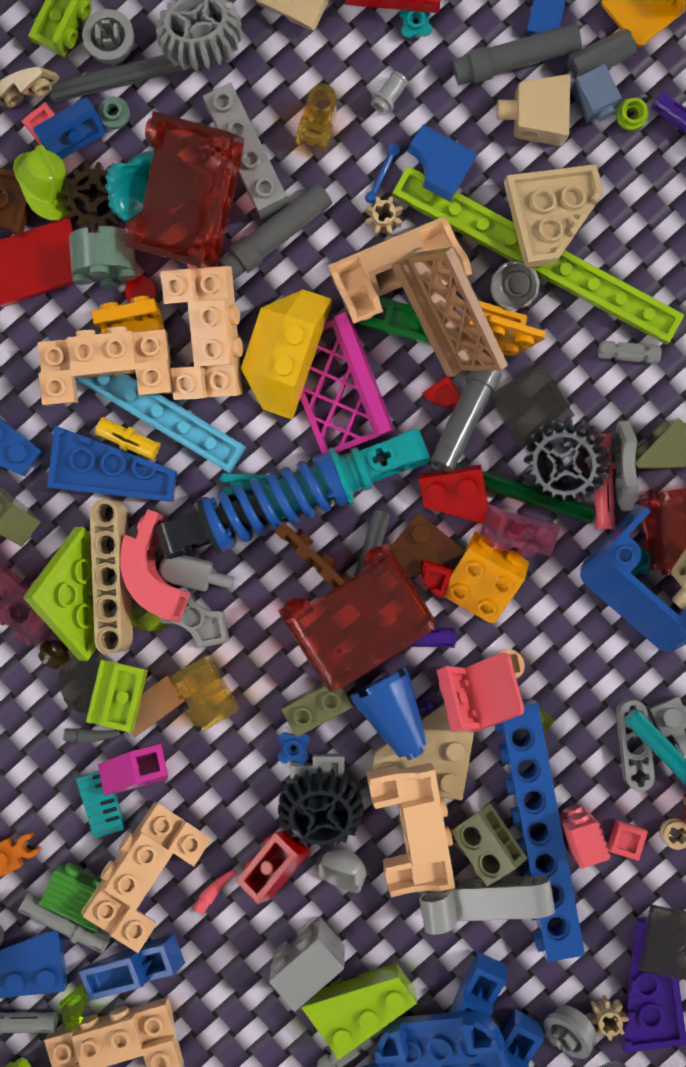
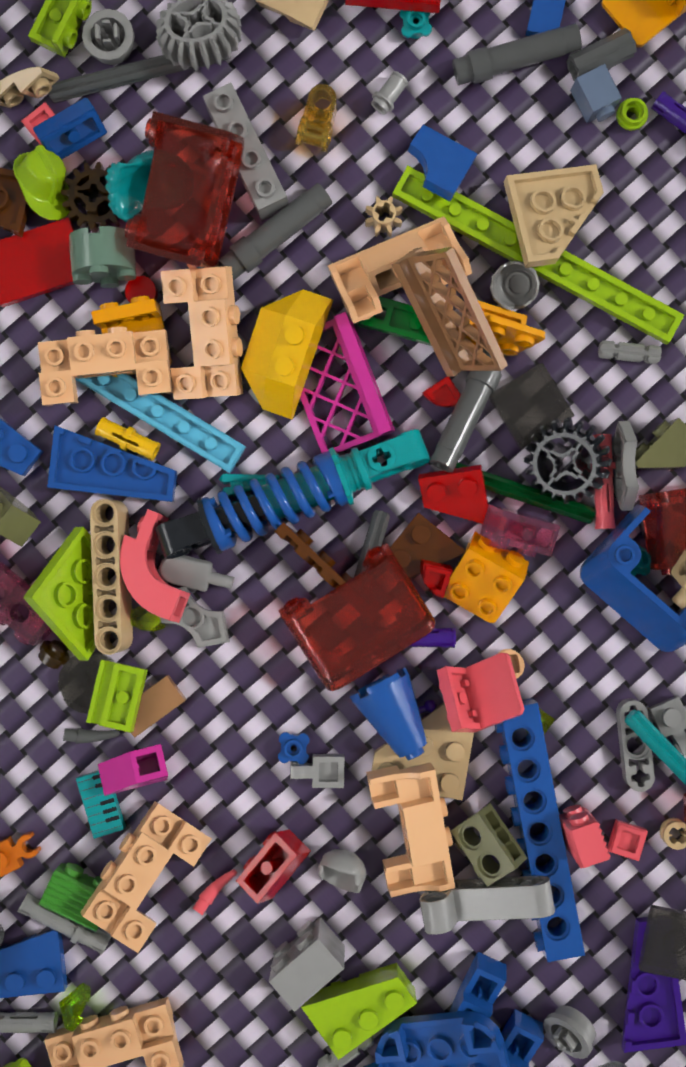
(118, 120): sand green plate -> none
(132, 970): blue slope -> none
(205, 693): clear yellow brick -> none
(315, 708): olive brick -> none
(318, 797): black gear -> none
(393, 151): blue hinge -> none
(539, 110): tan torso -> none
(611, 1026): tan gear -> none

